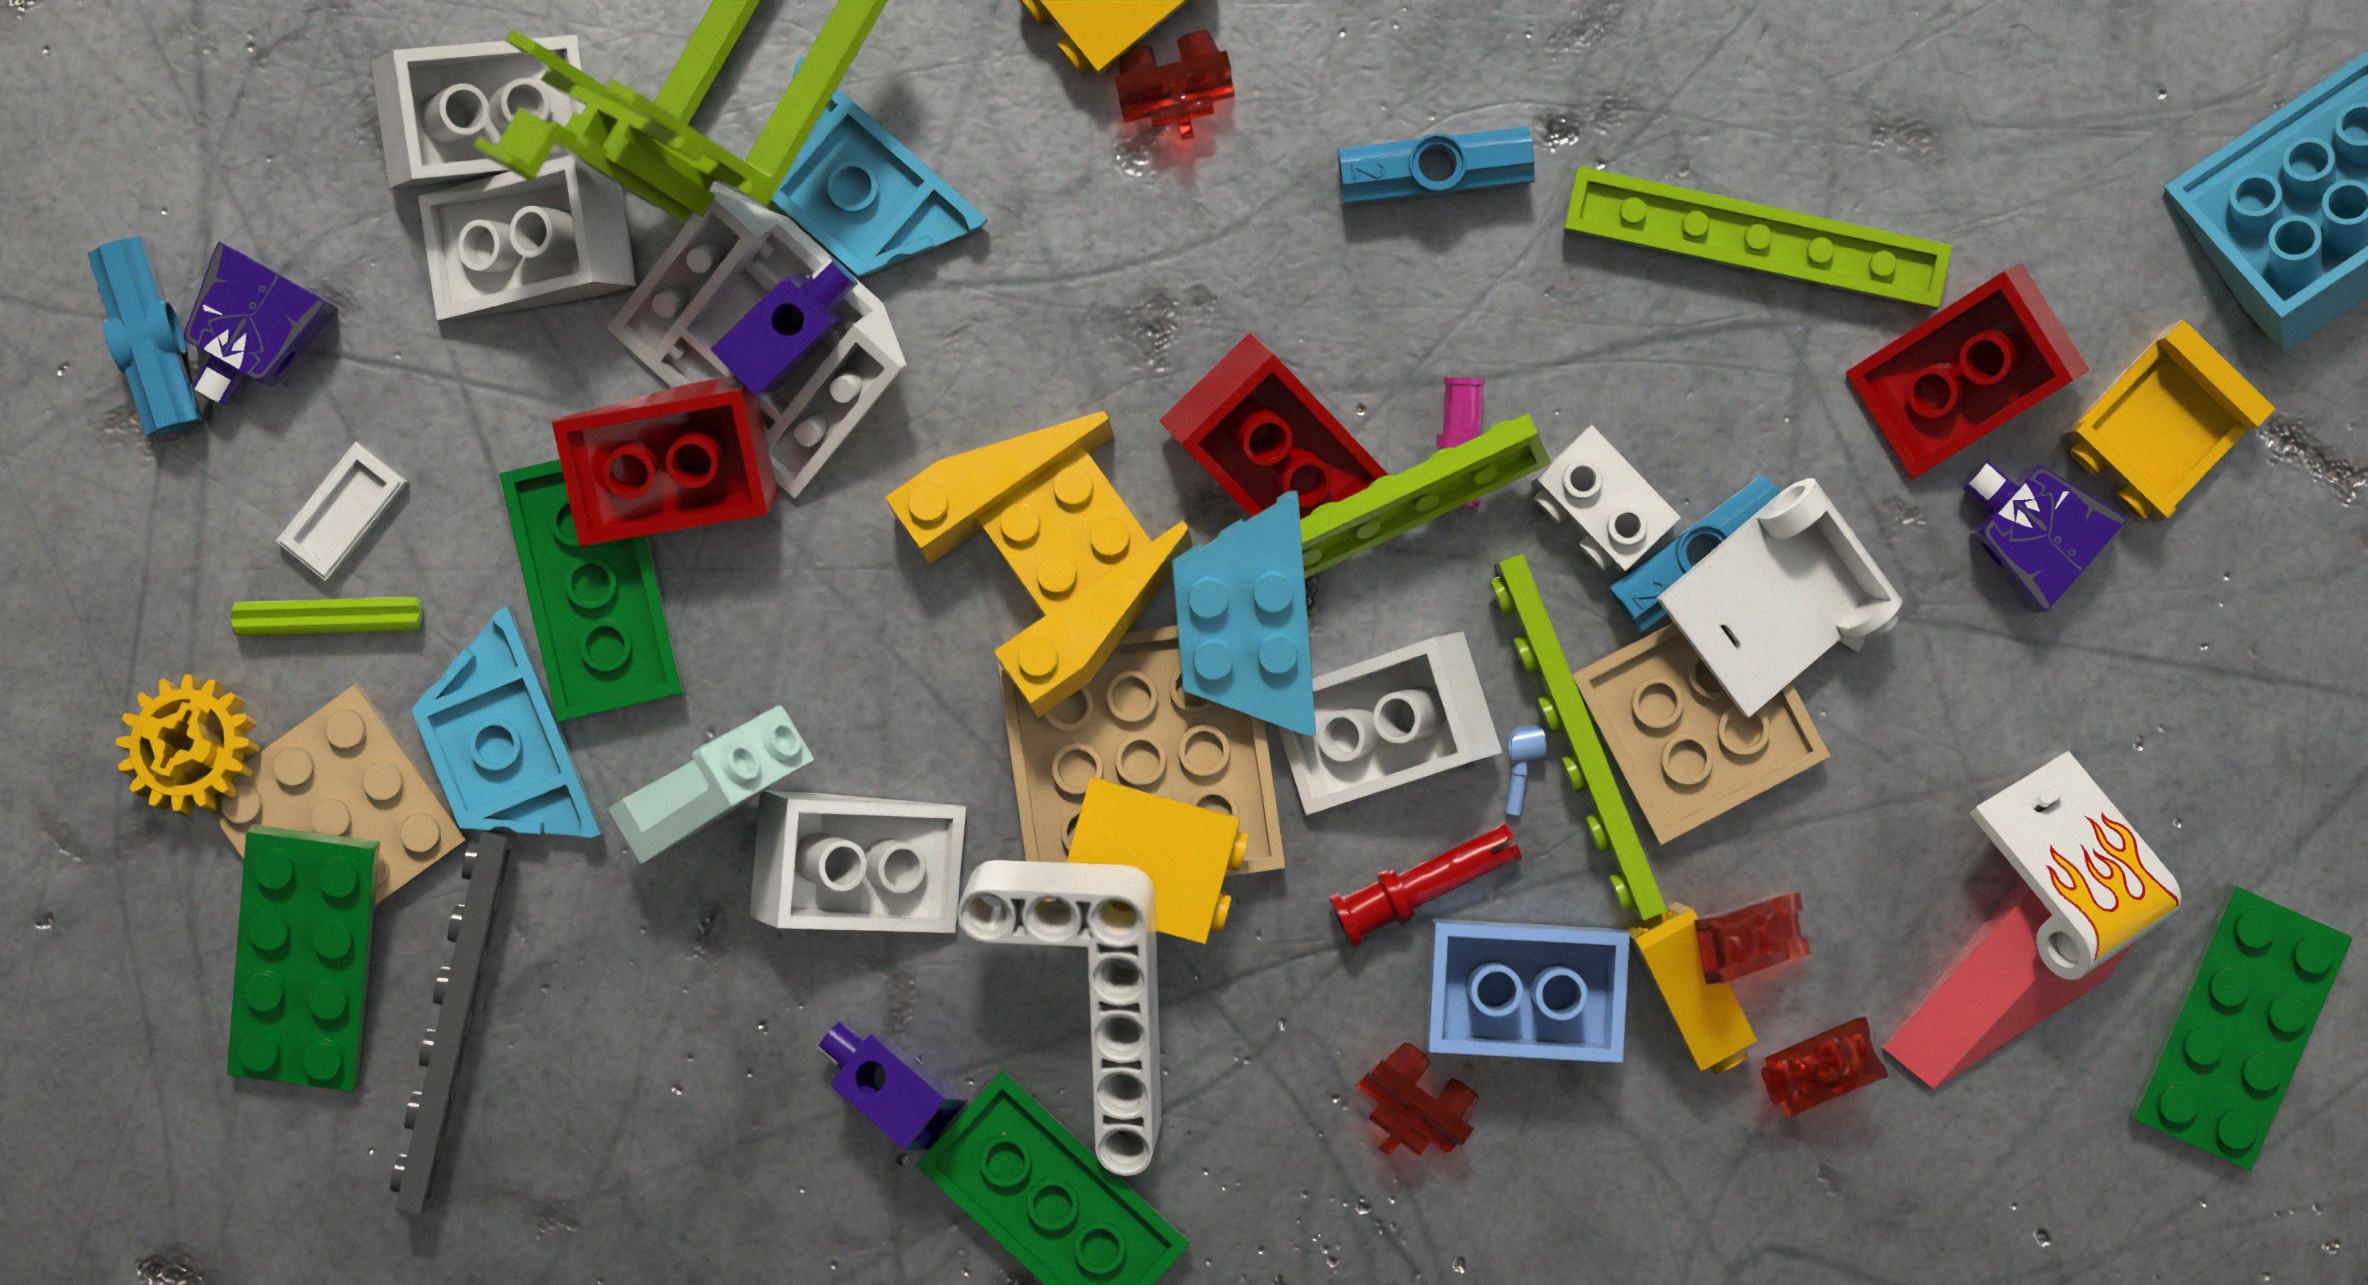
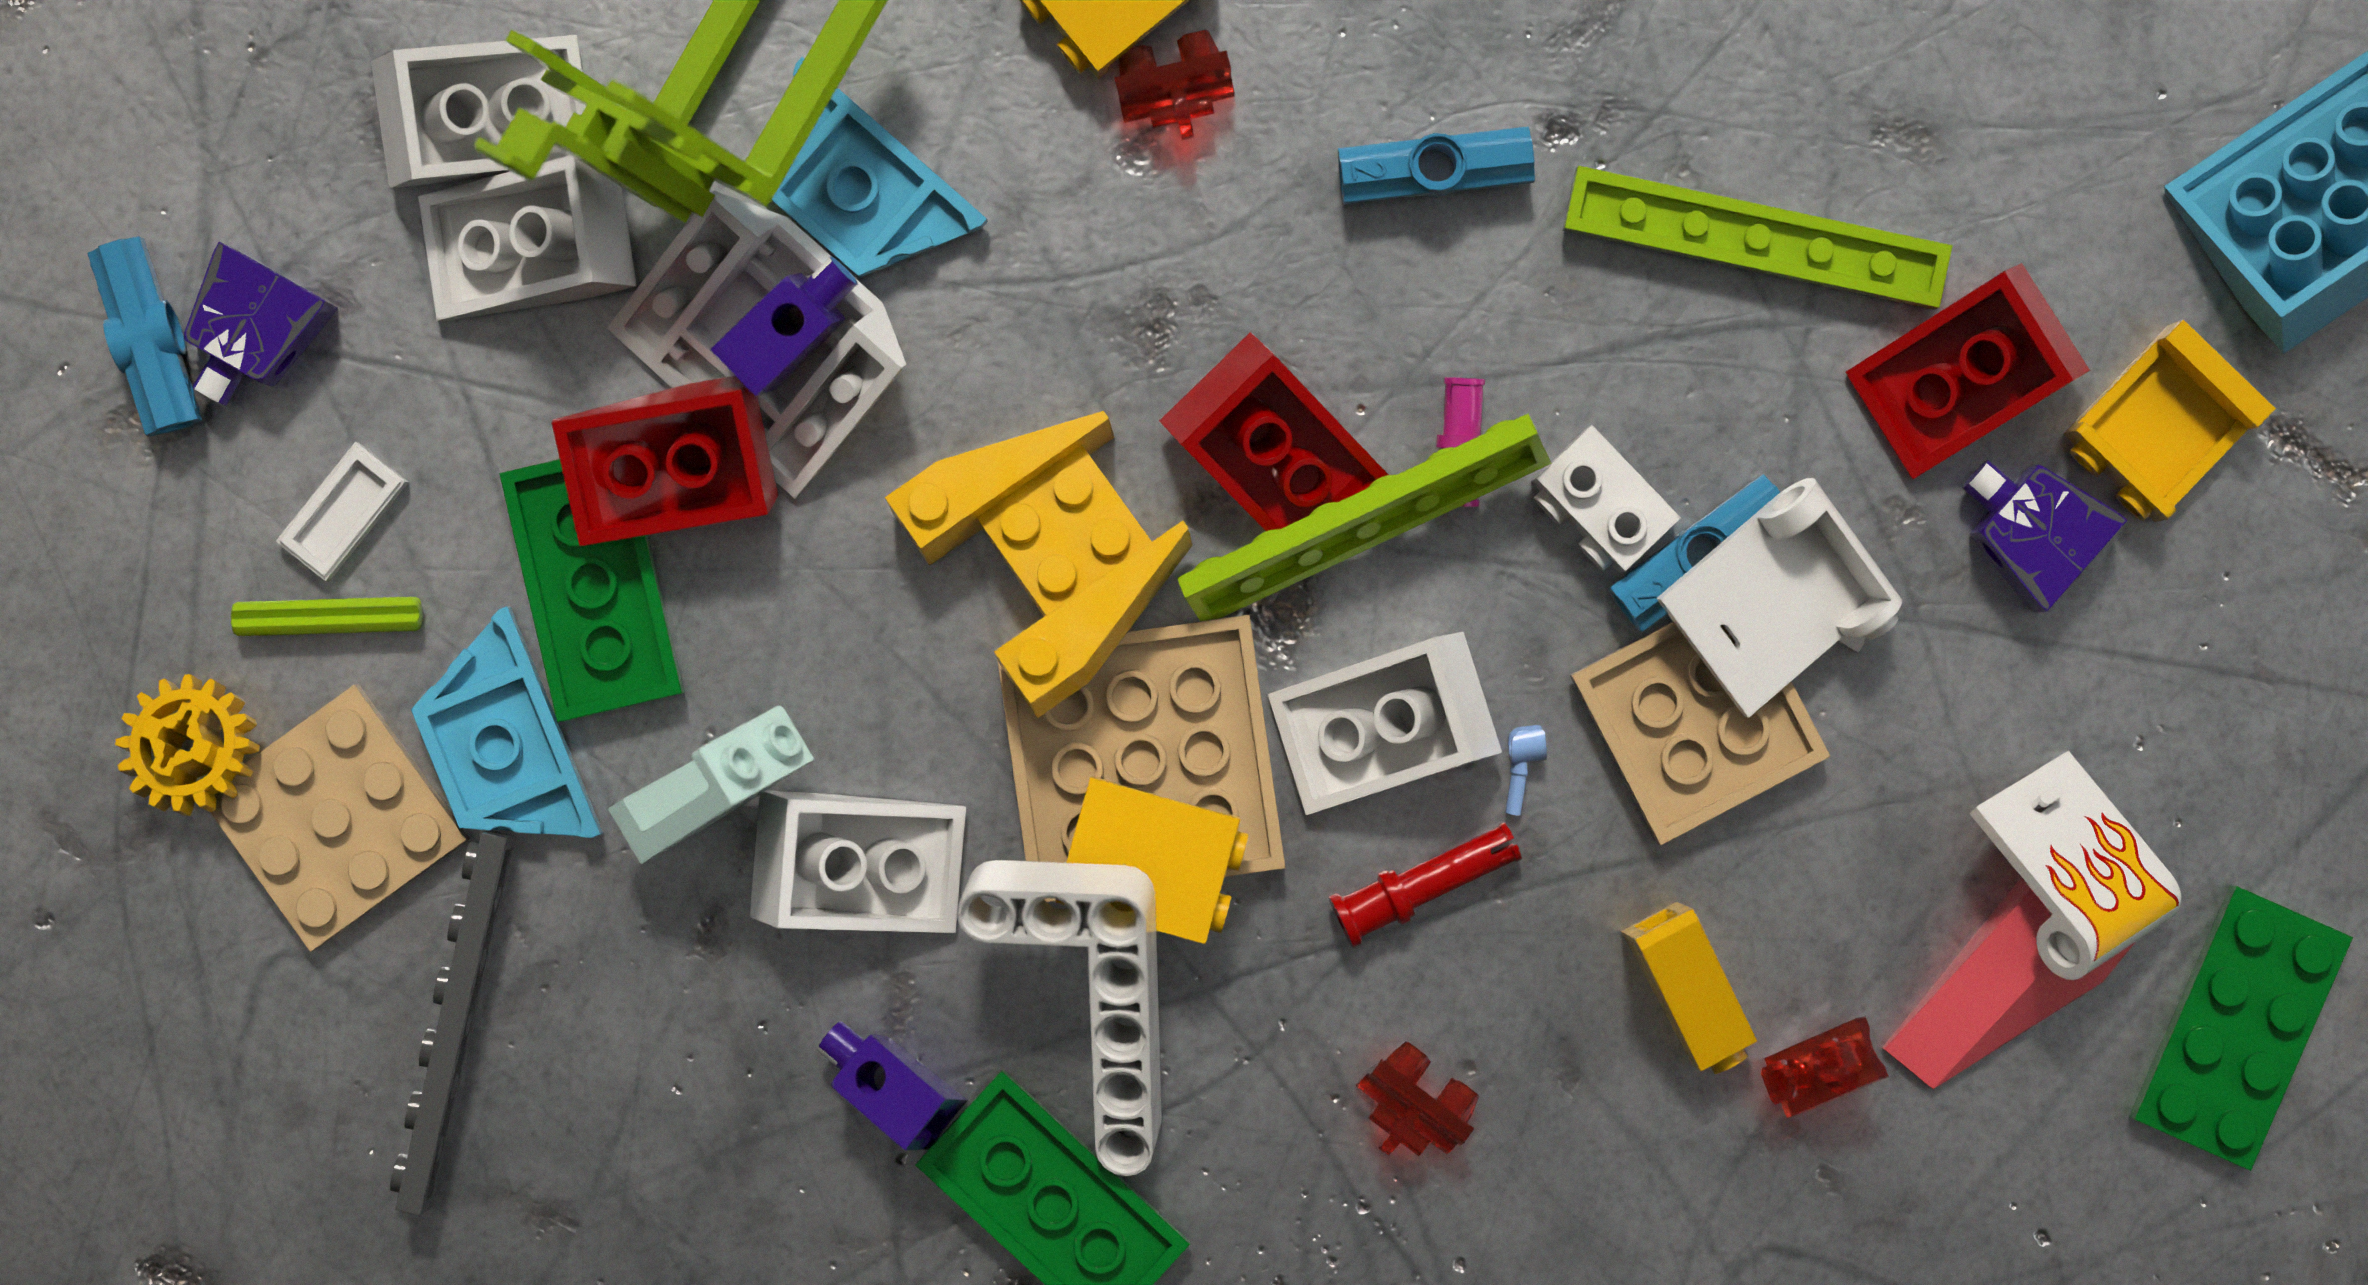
(302, 957): green plate -> none
(1247, 619): medium azure wing -> none
(1526, 990): light blue brick -> none
(1586, 764): lime plate -> none
(1751, 937): clear red plate -> none

